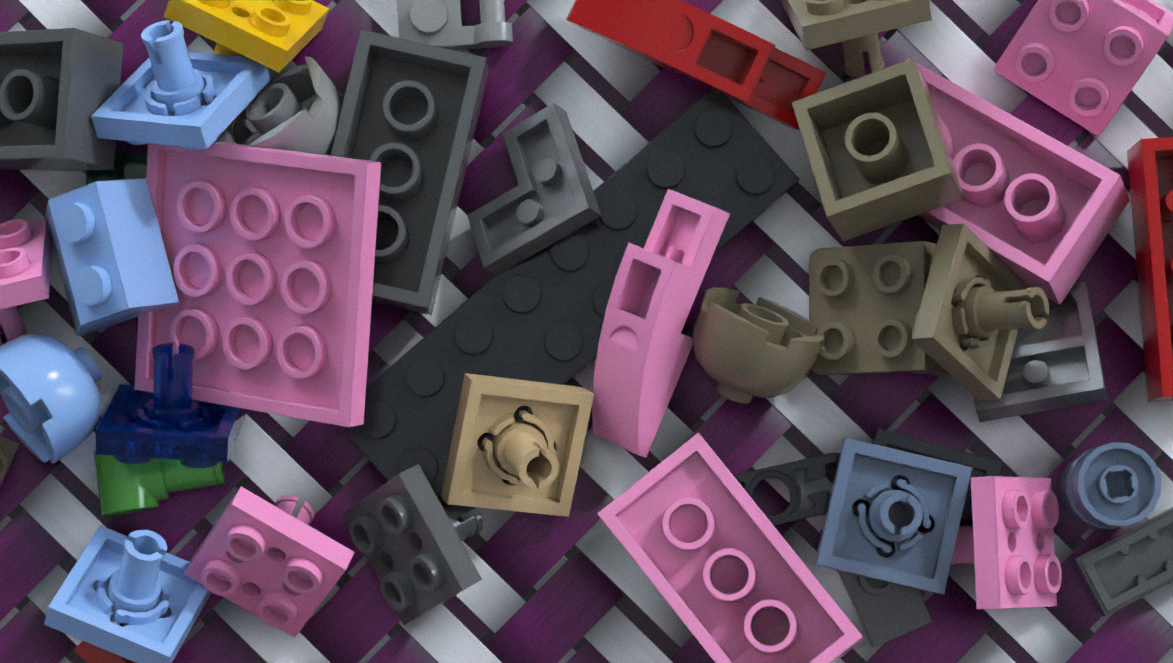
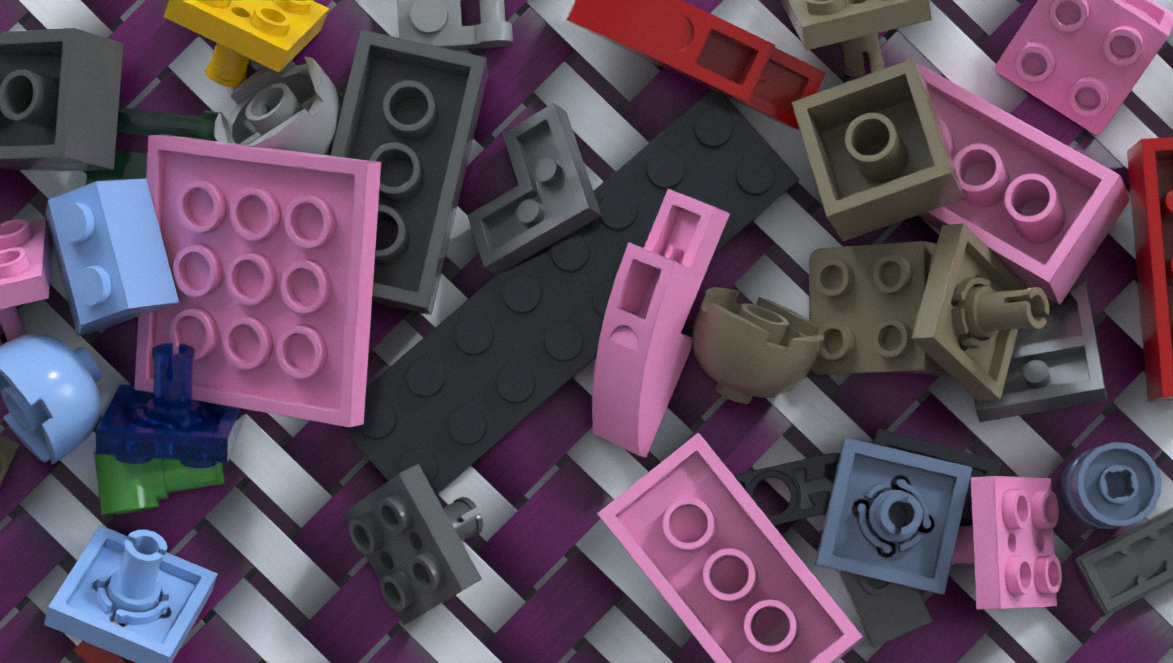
(179, 94): light blue plate -> none
(269, 560): bright pink plate -> none
(539, 450): tan plate -> none

